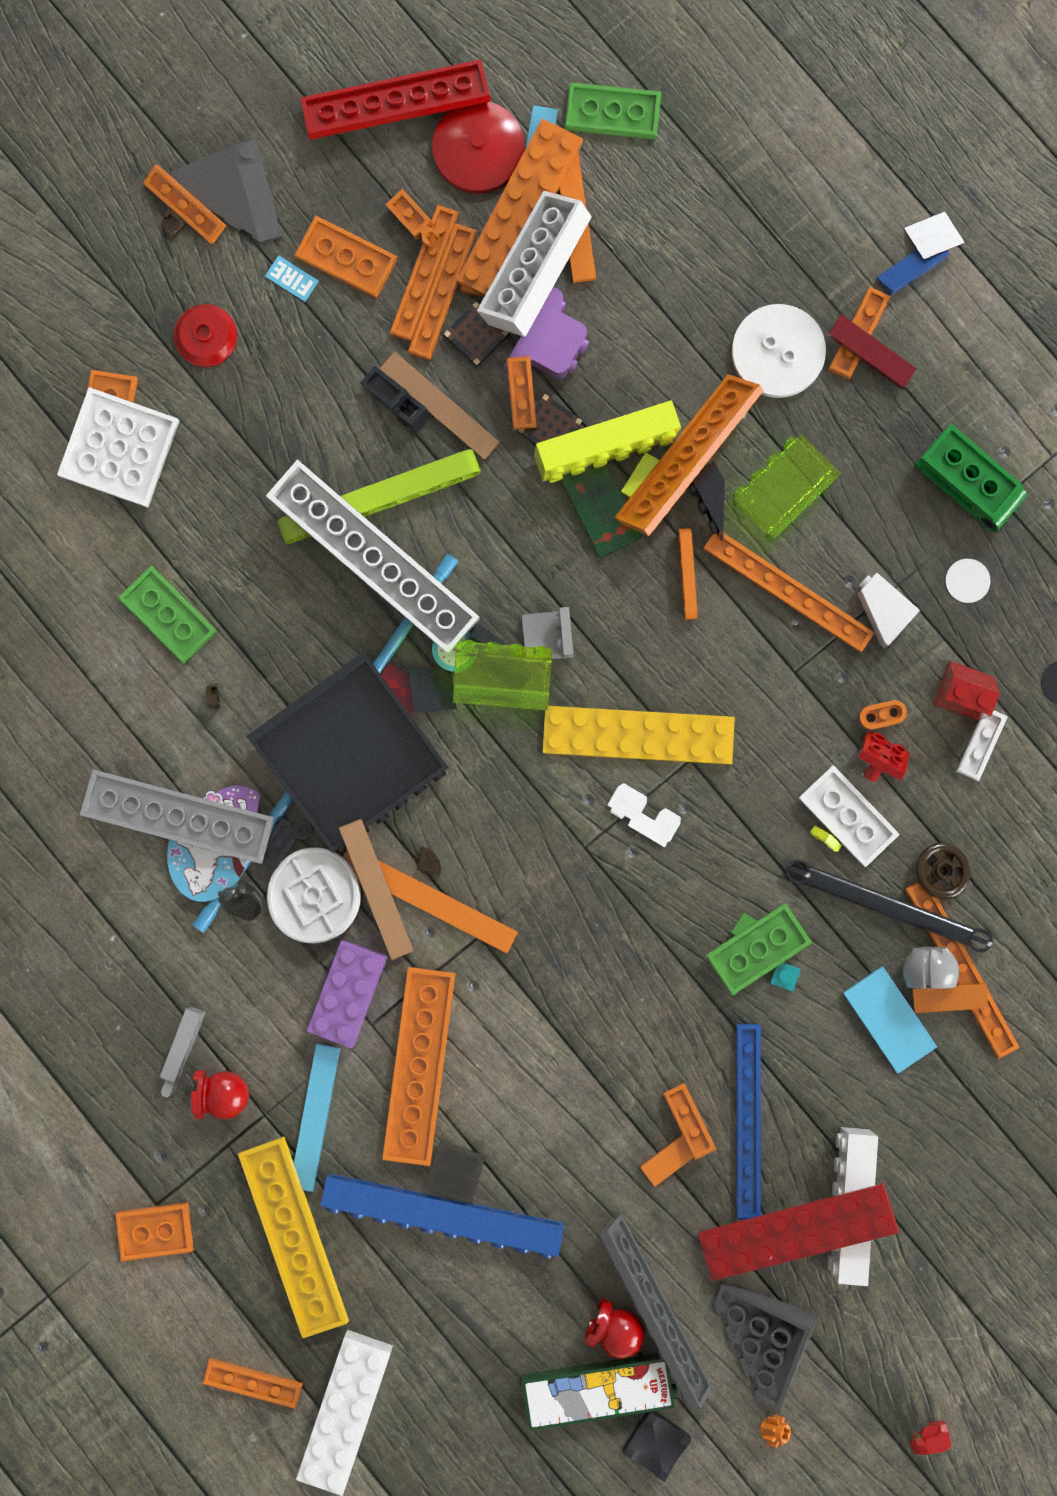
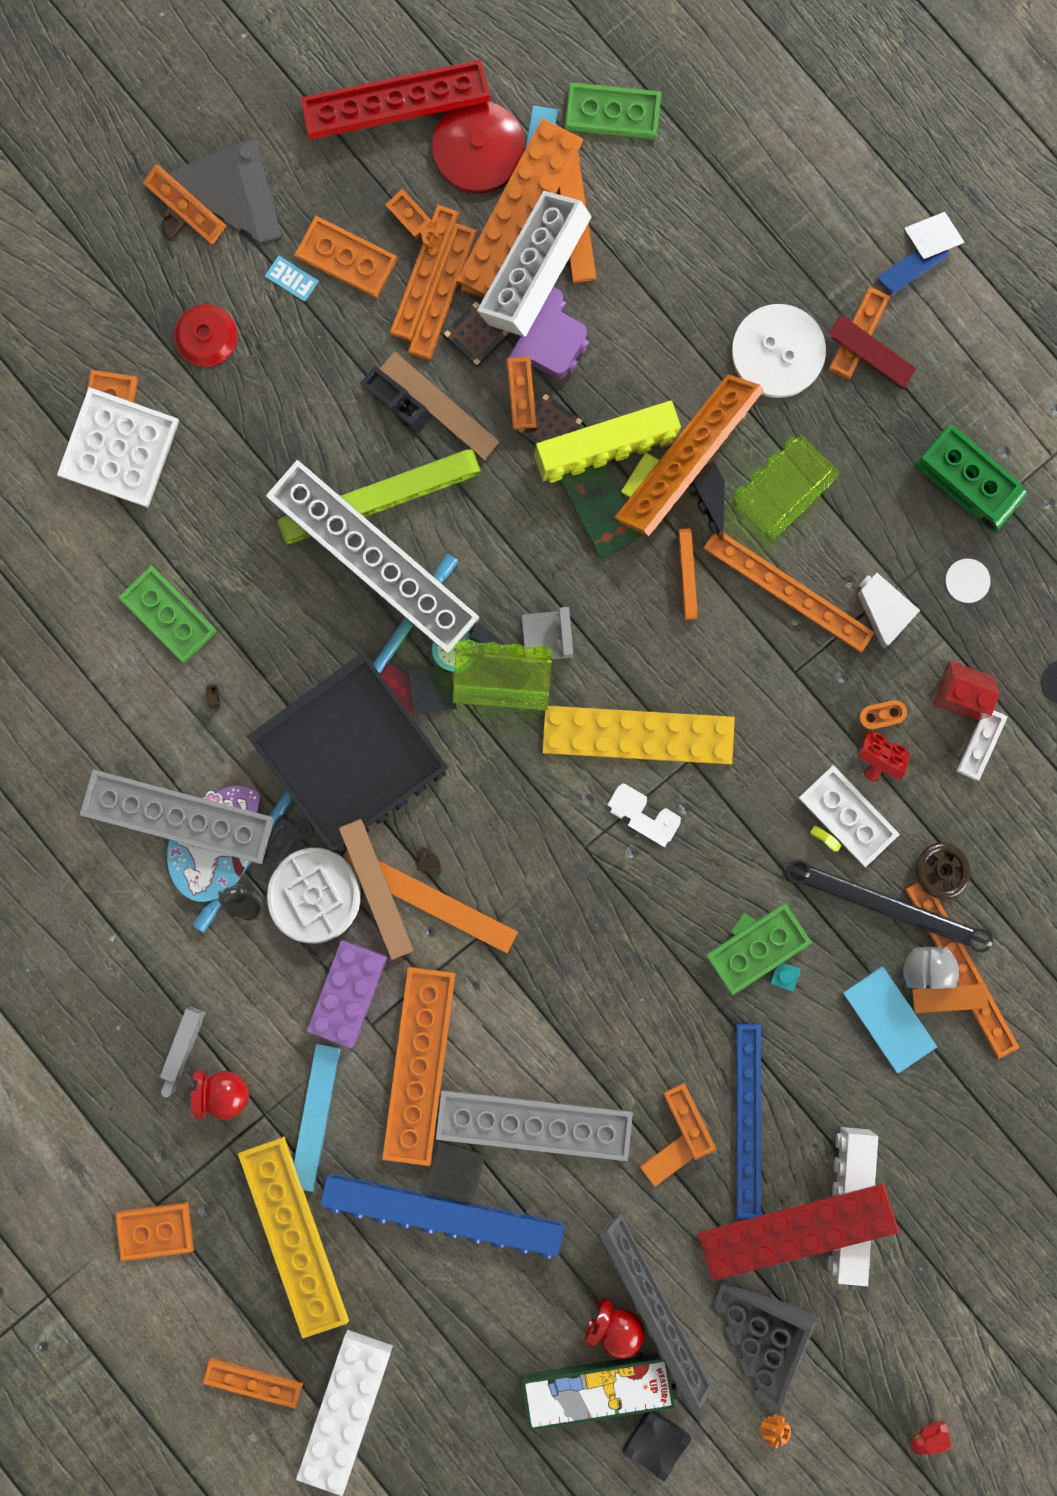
(534, 1125): none -> light grey plate

